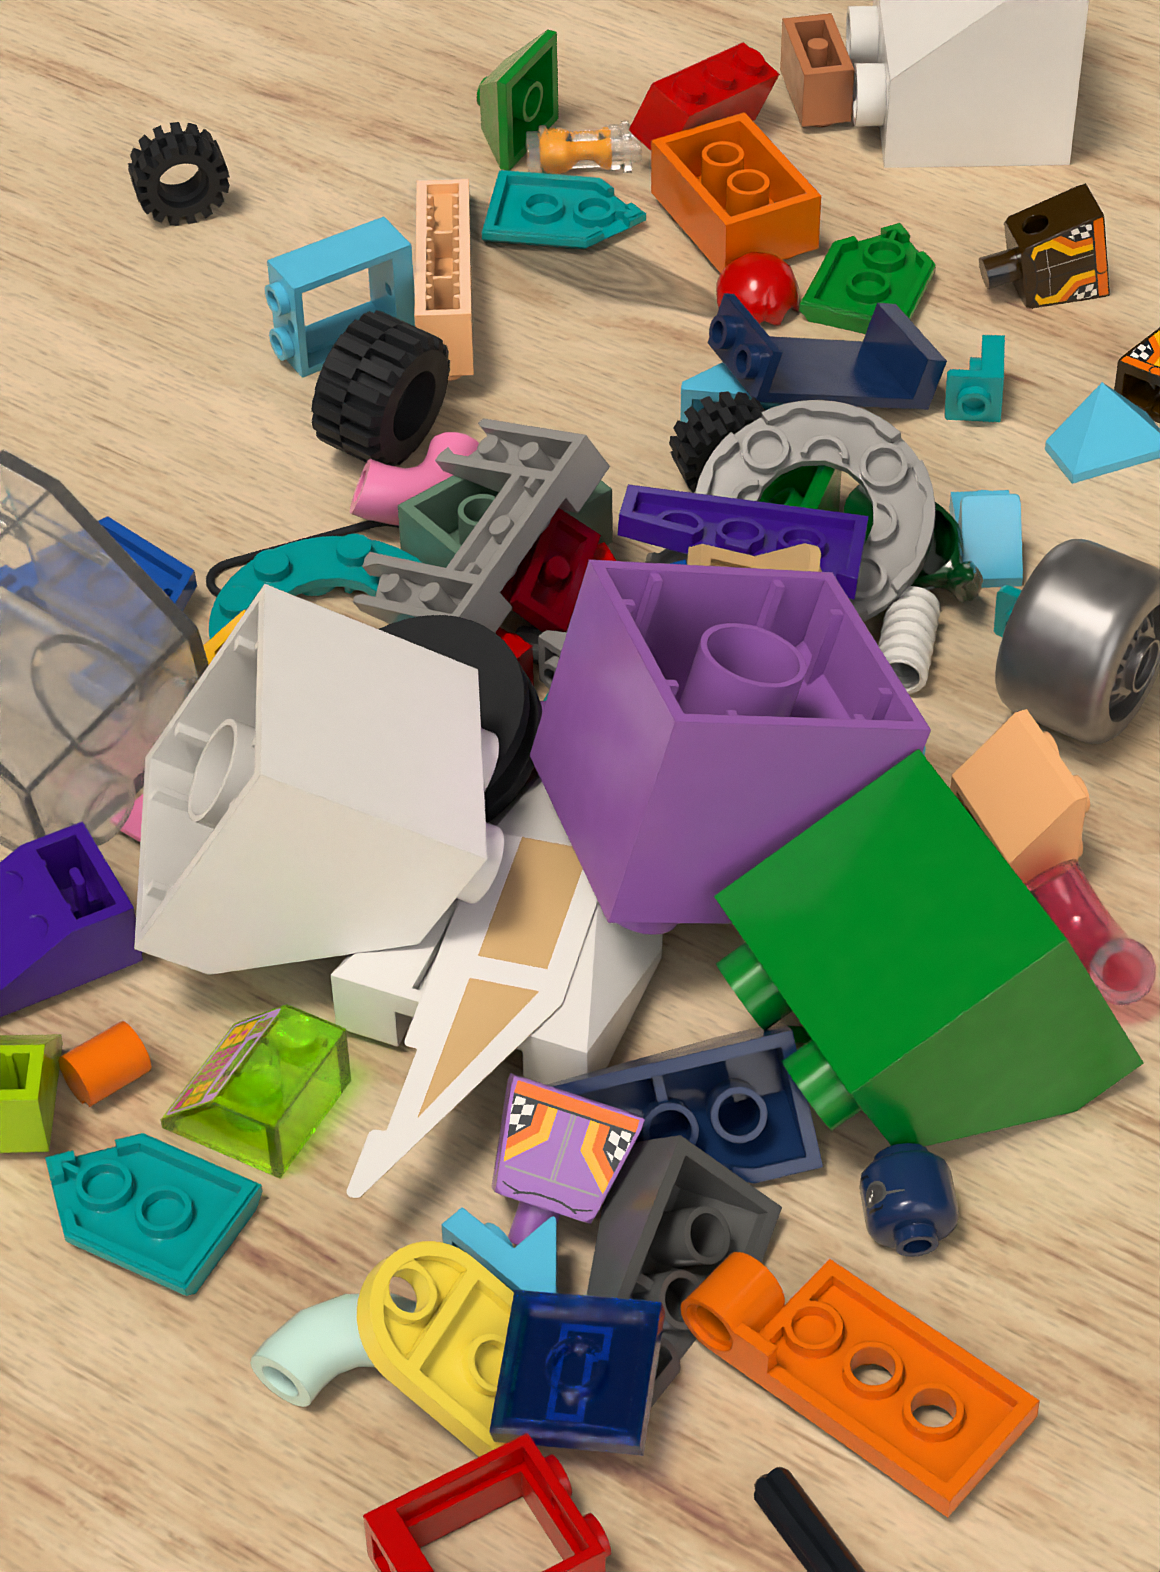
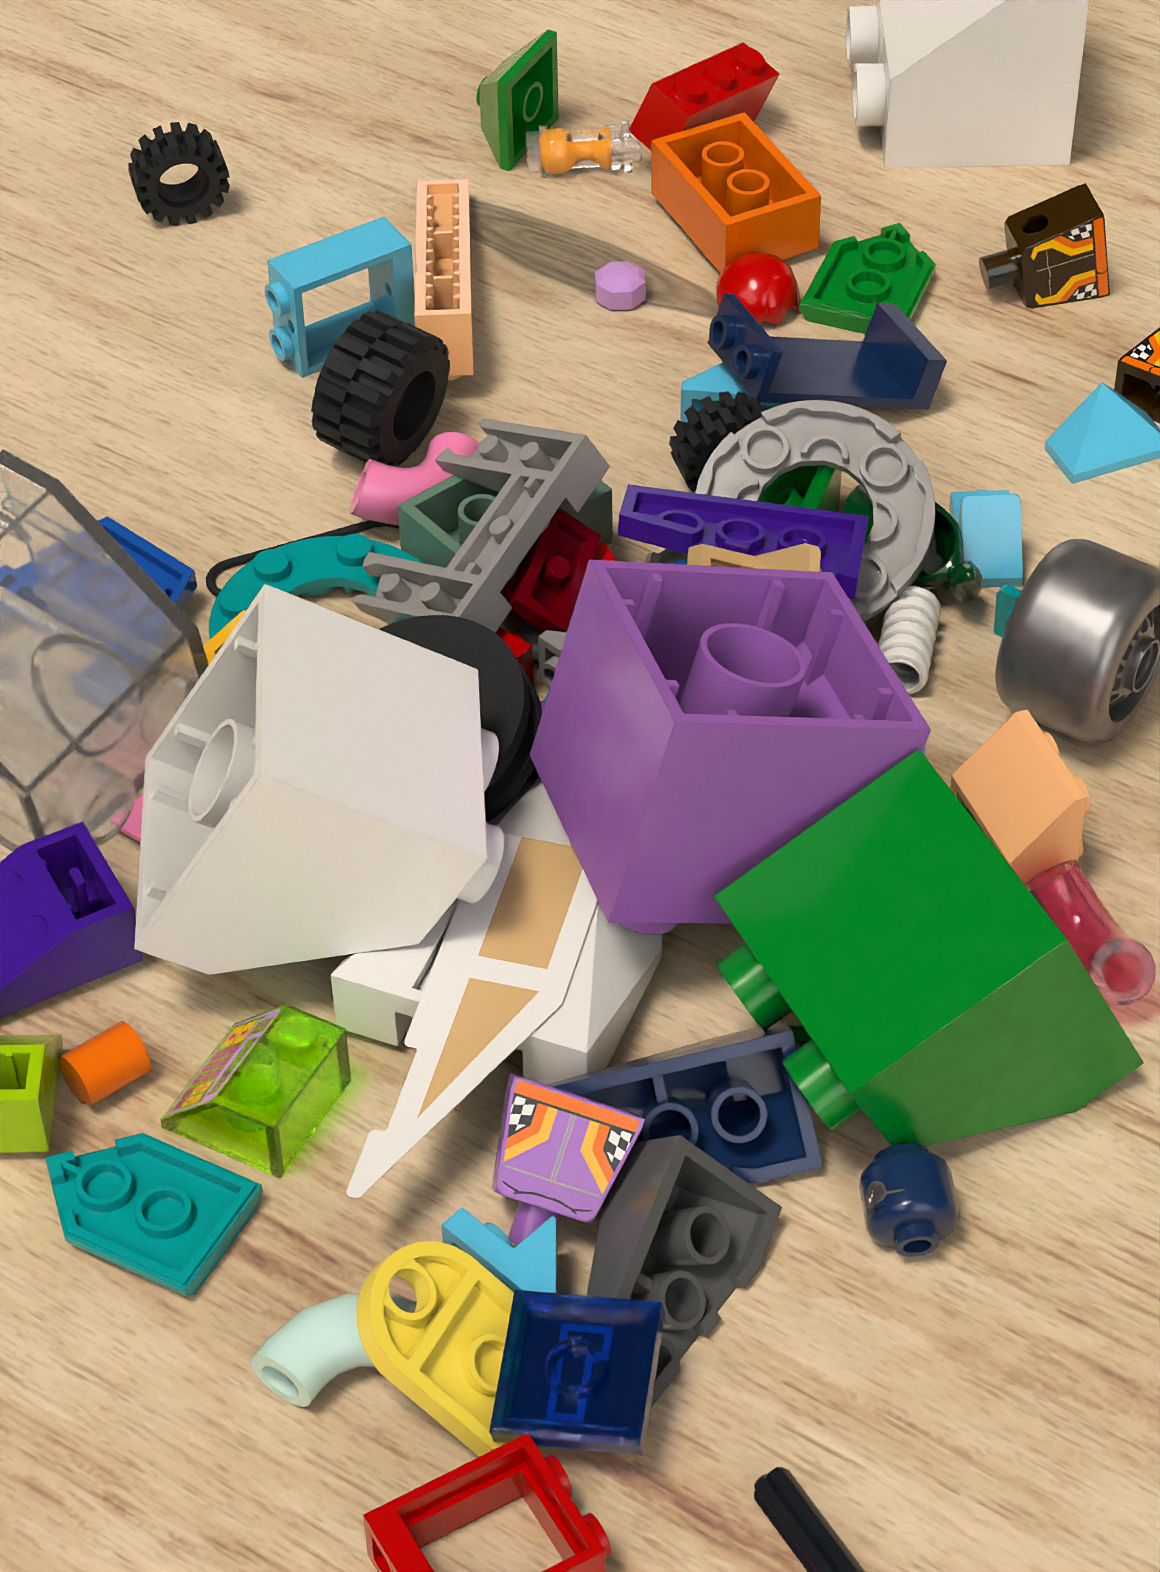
(556, 211): teal tile -> none
(620, 285): none -> lavender tile
(817, 70): nougat brick -> none
(828, 1330): orange hinge -> none
(978, 391): teal bracket -> none

